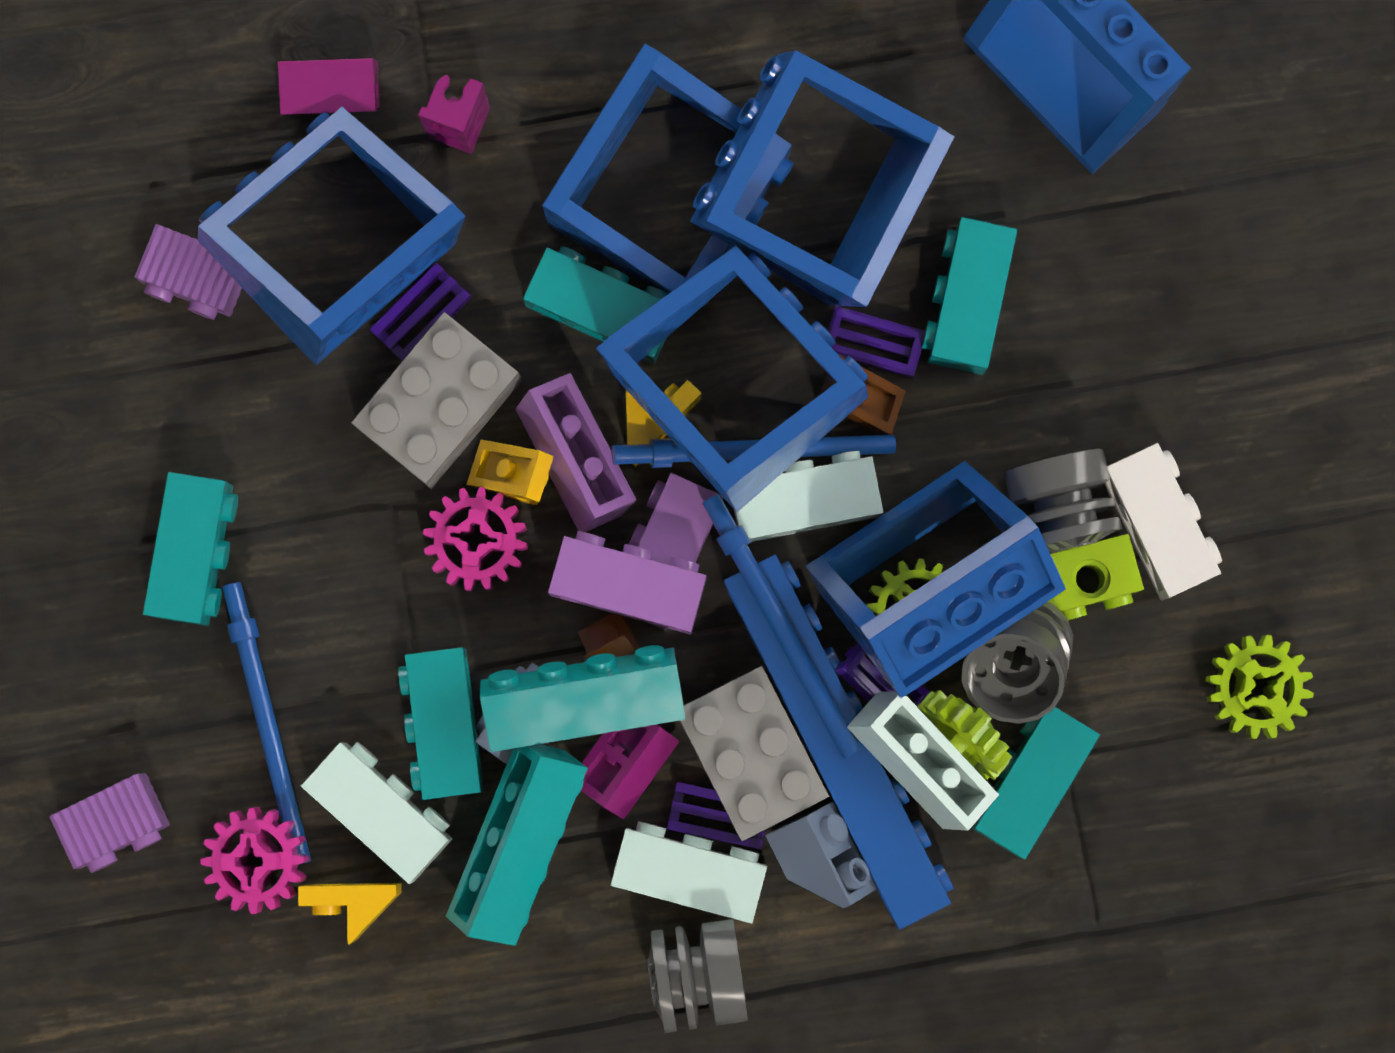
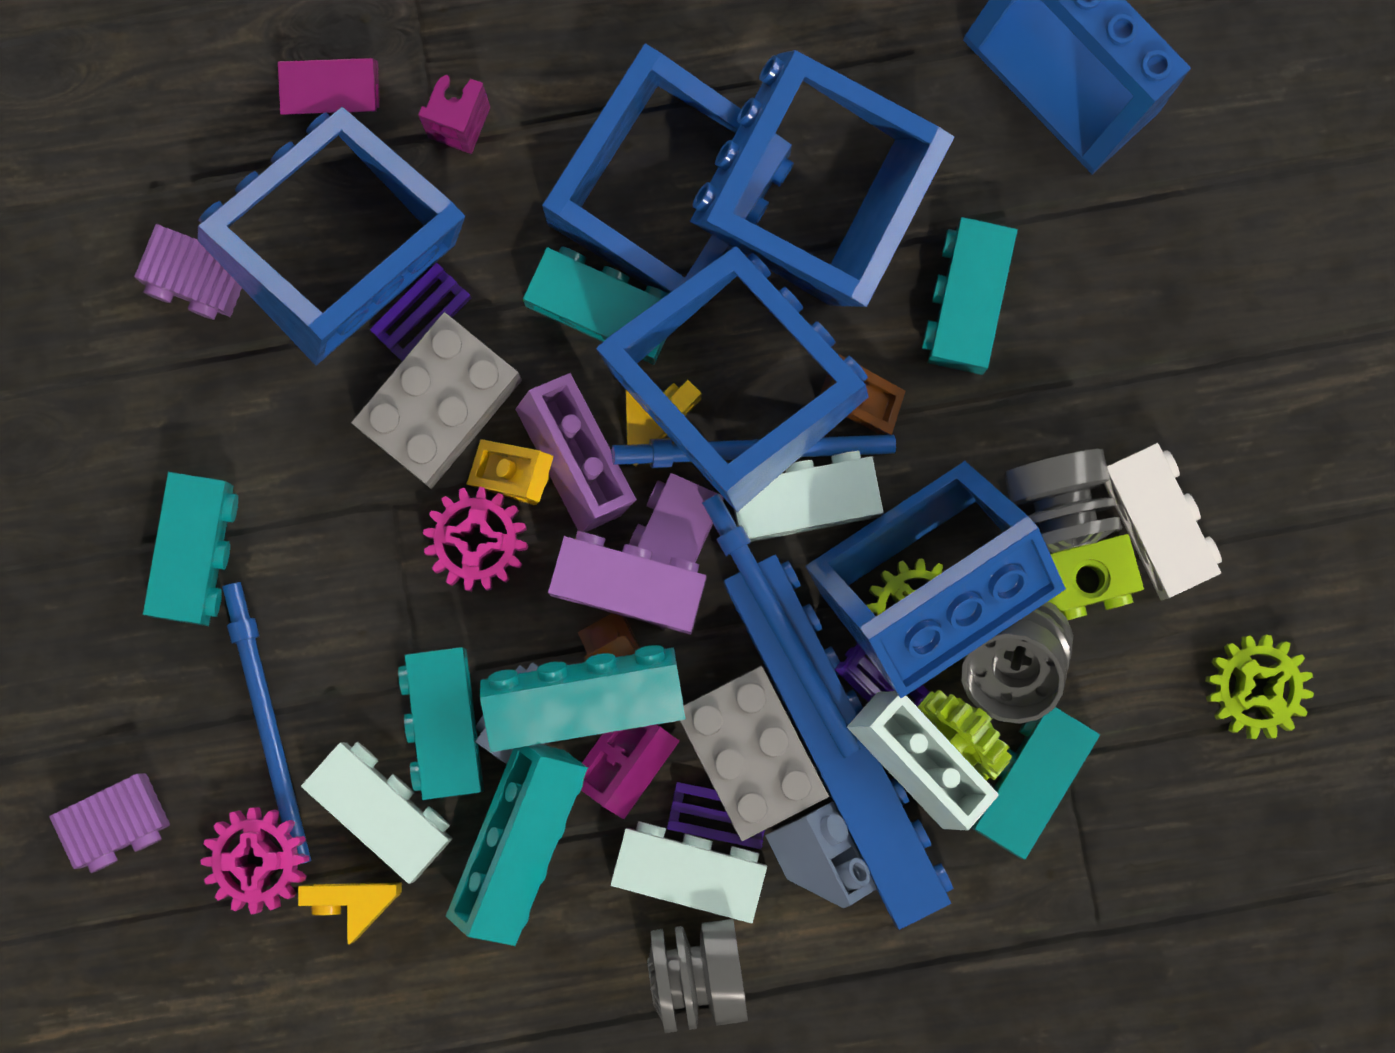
(906, 370): dark purple tile -> none

